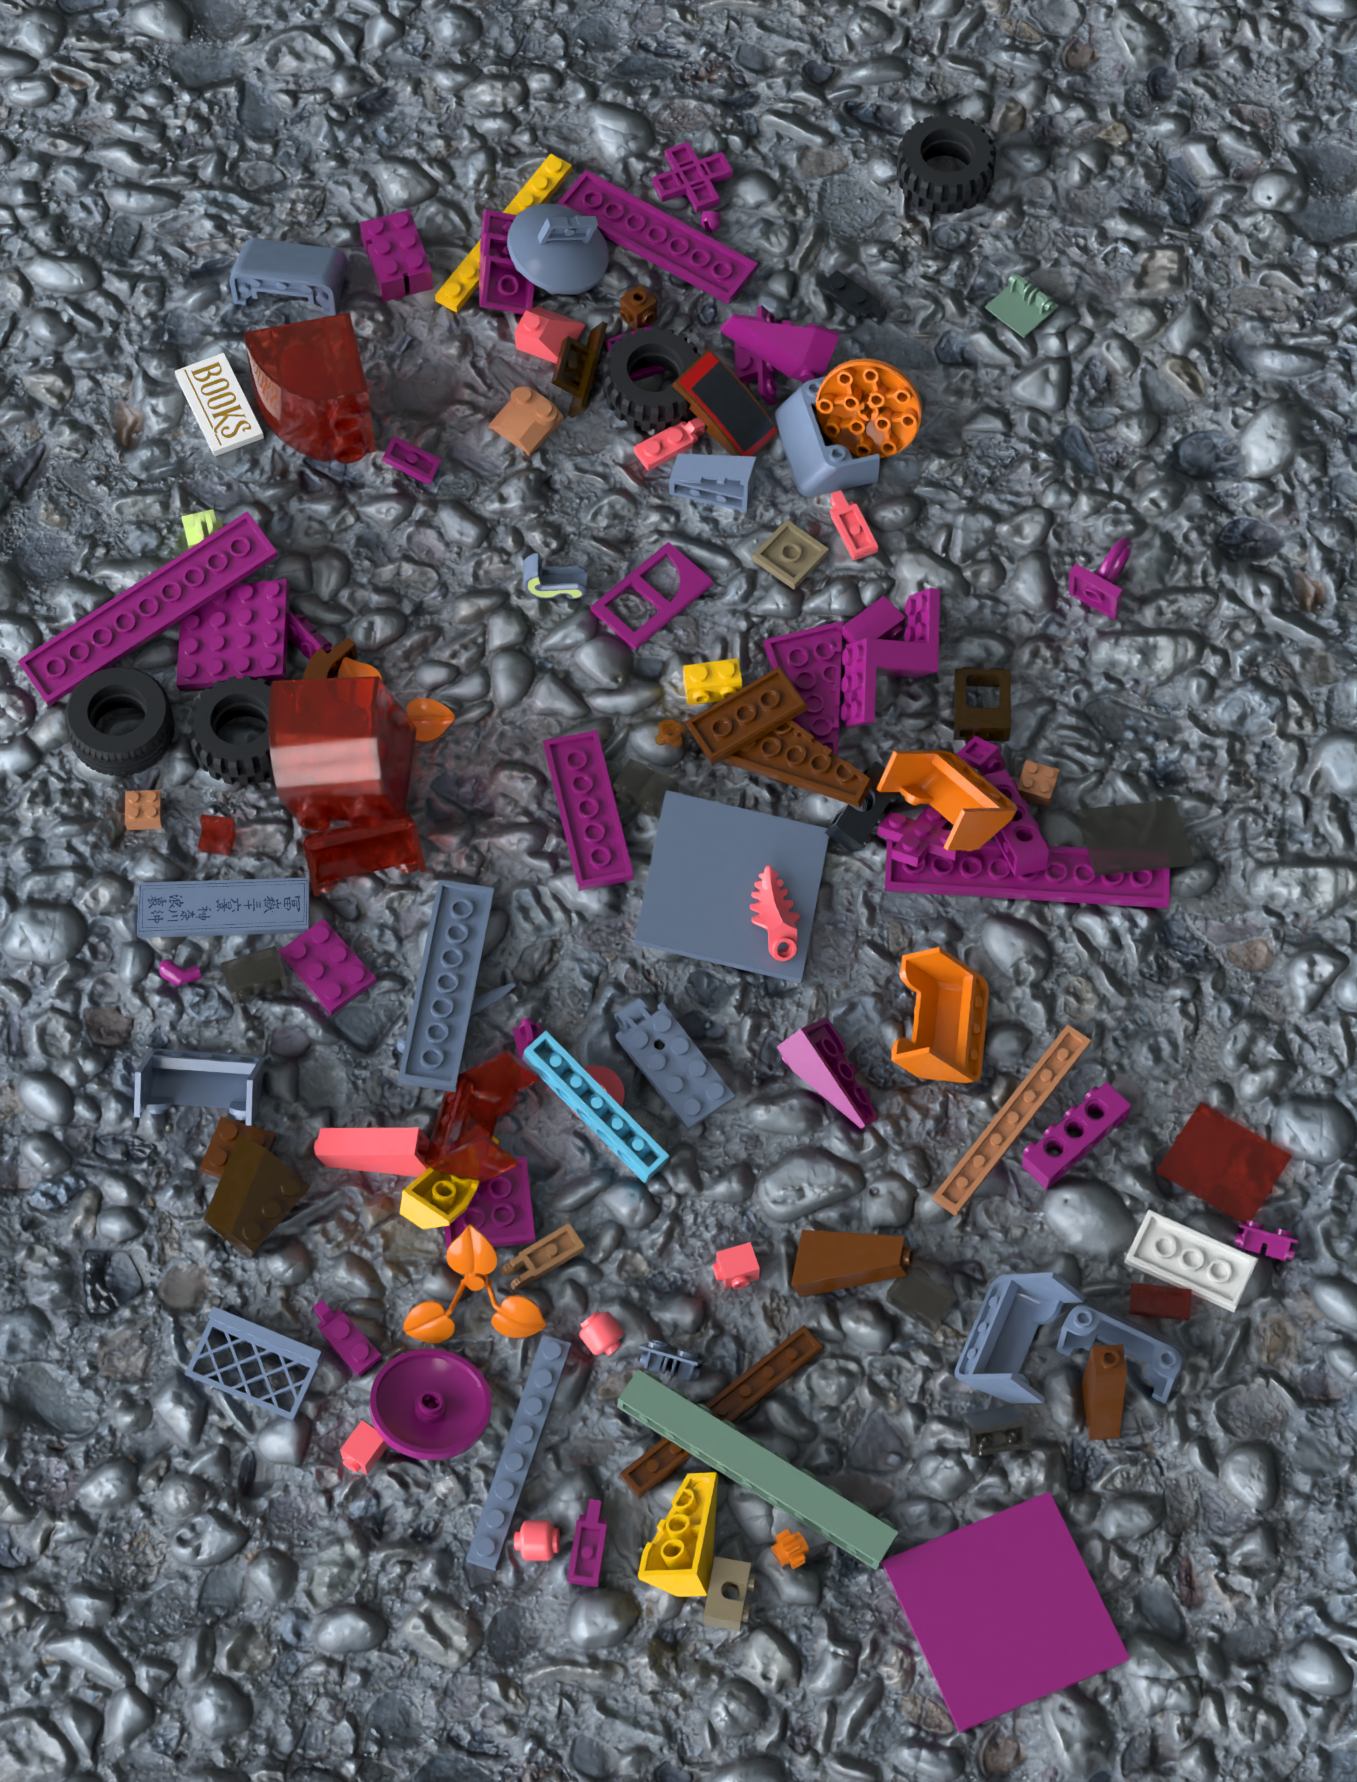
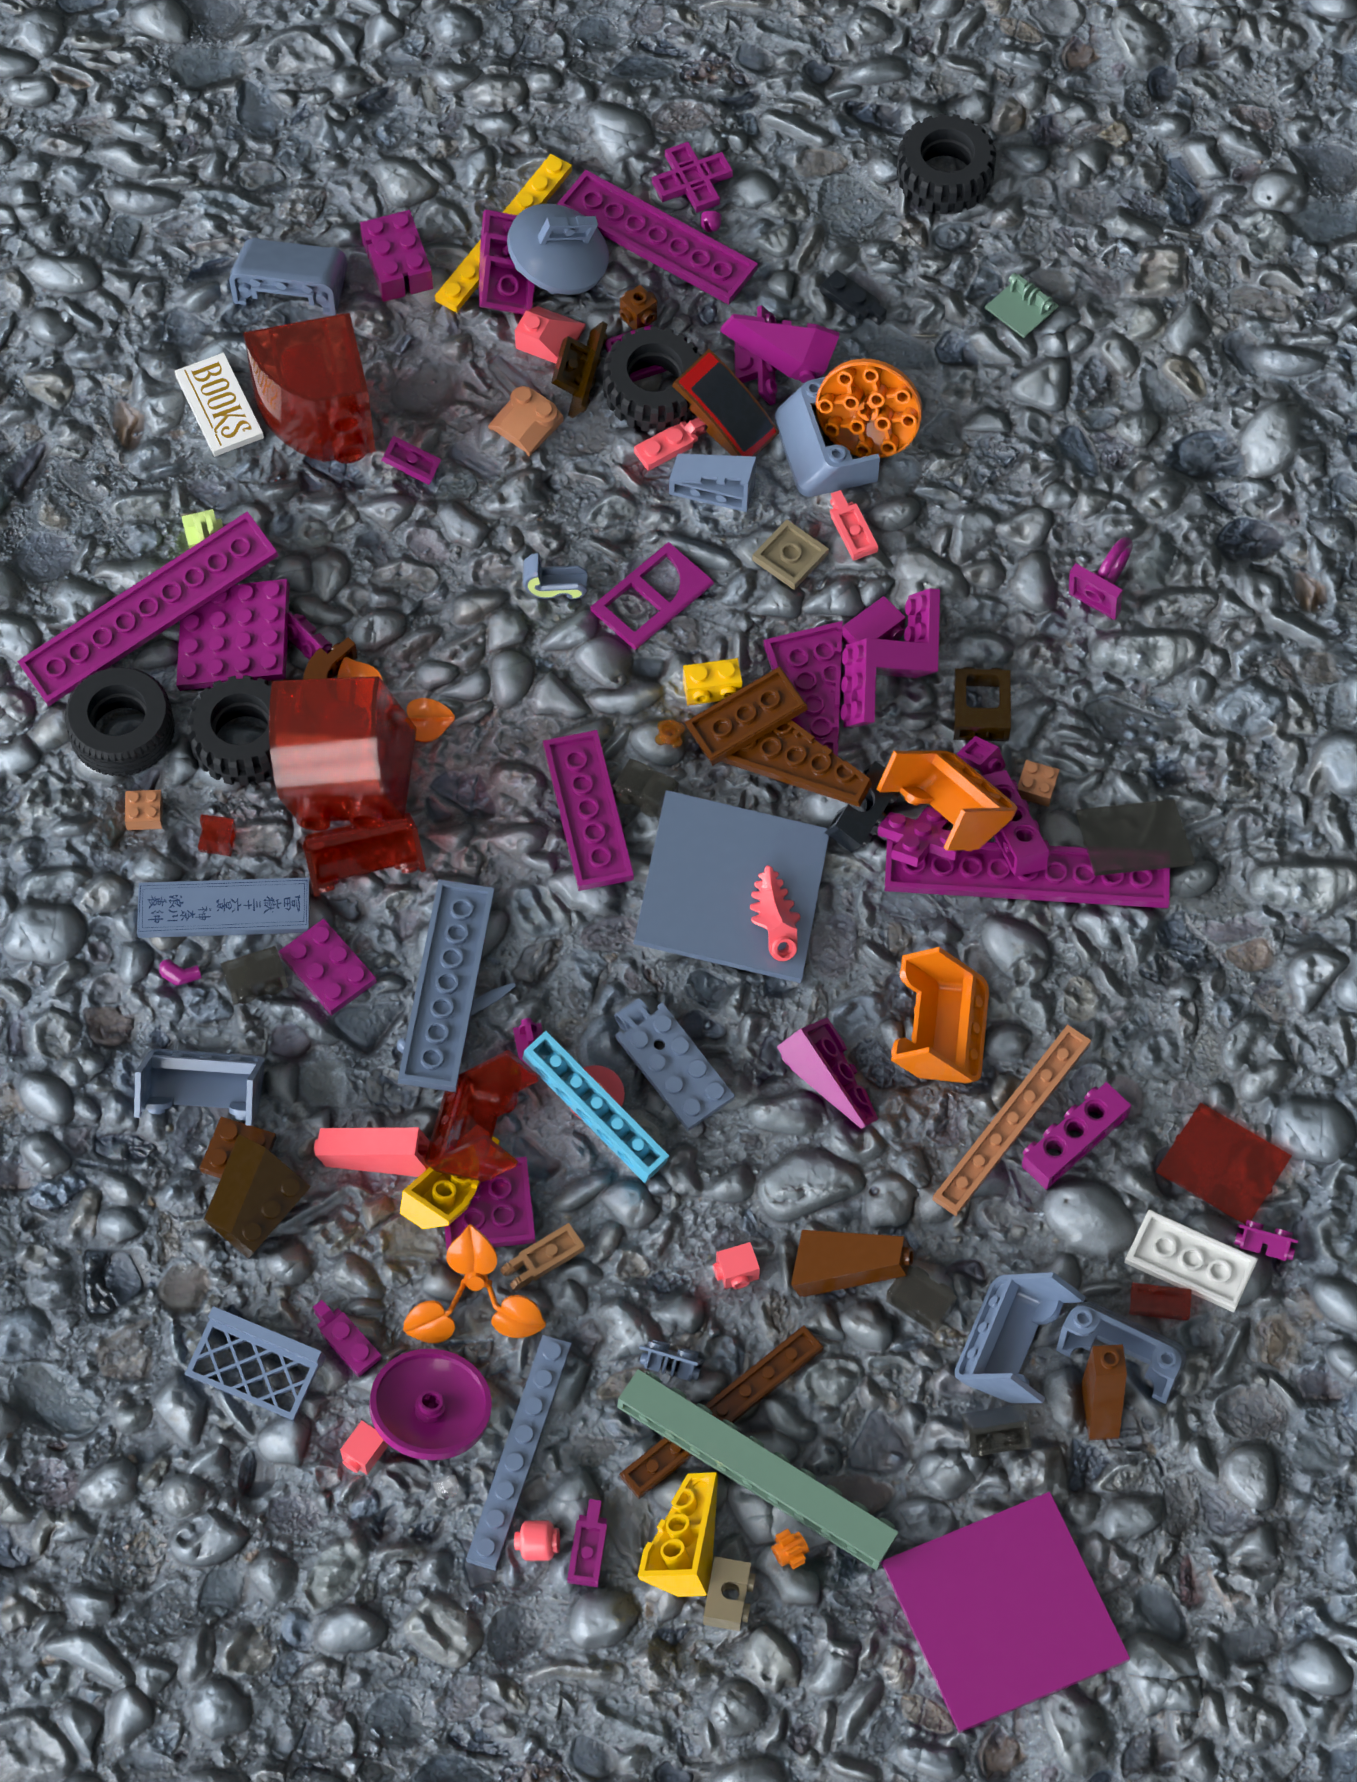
(601, 1333): coral head -> none

